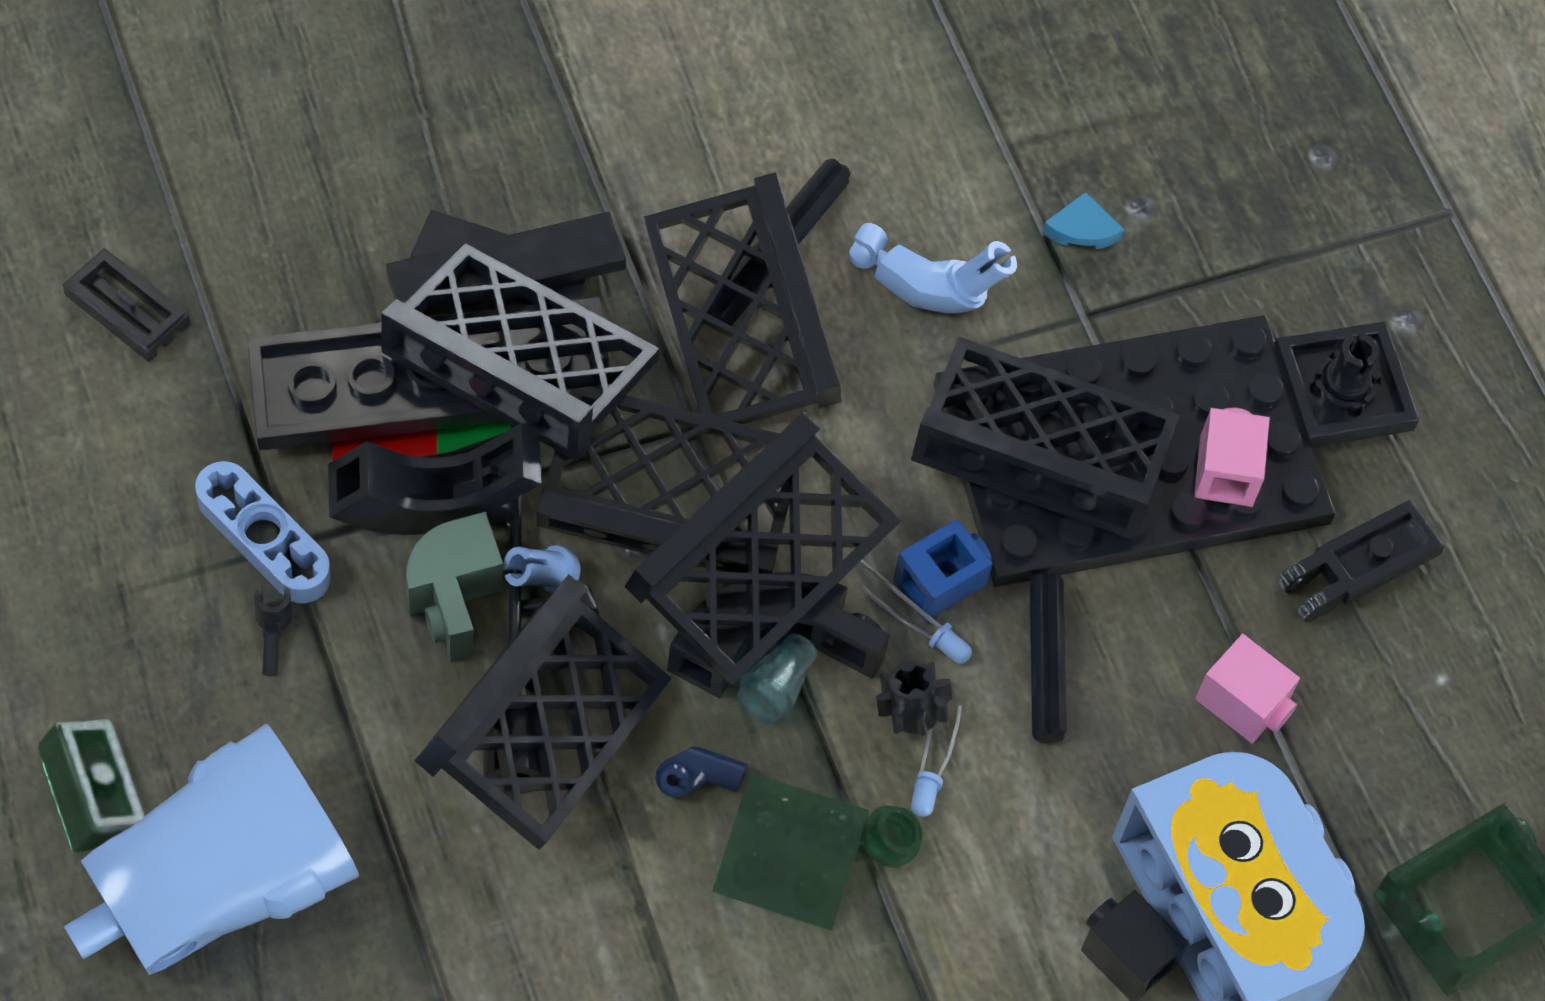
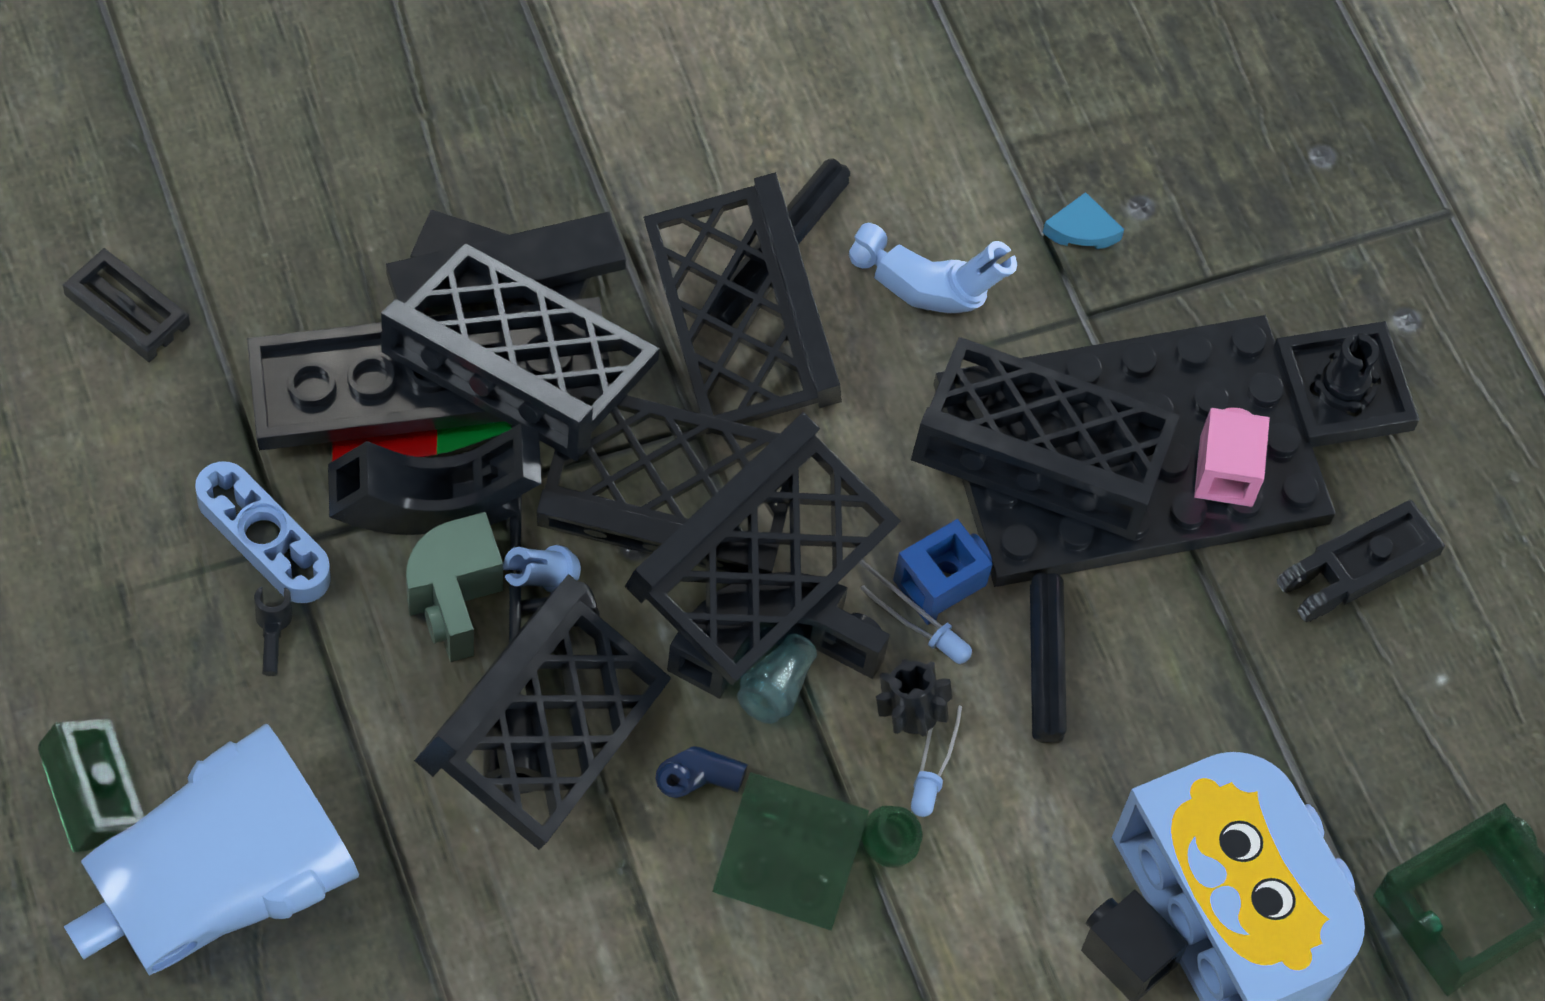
(1249, 689): bright pink brick -> none

